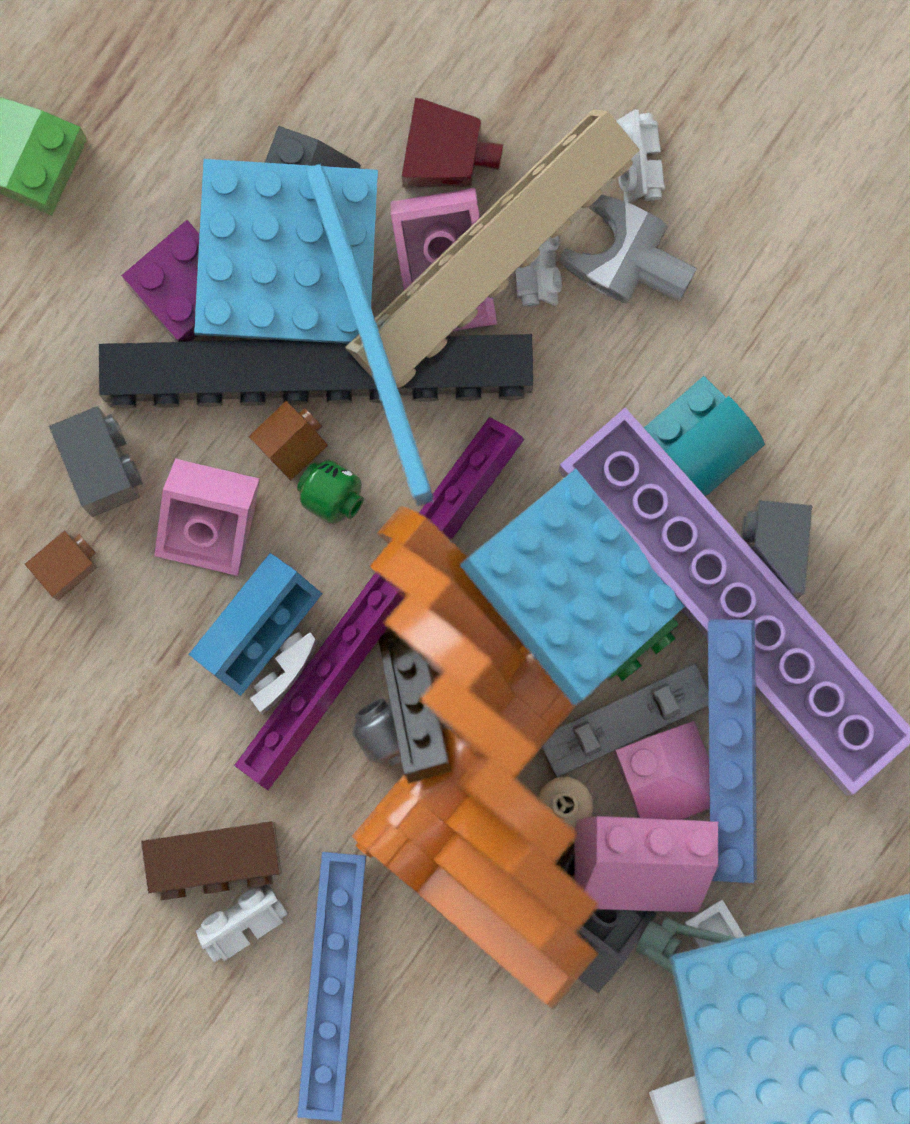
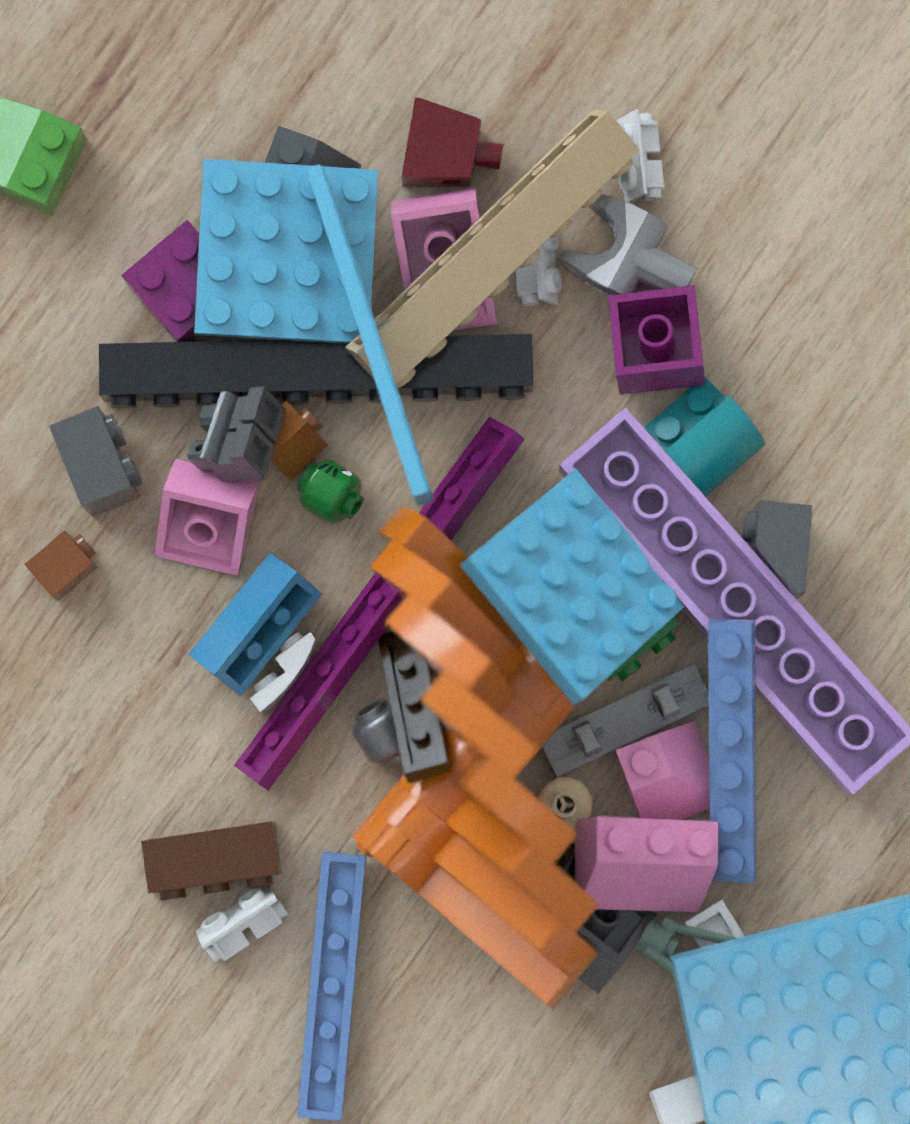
(238, 435): none -> dark grey hips
(656, 340): none -> magenta brick

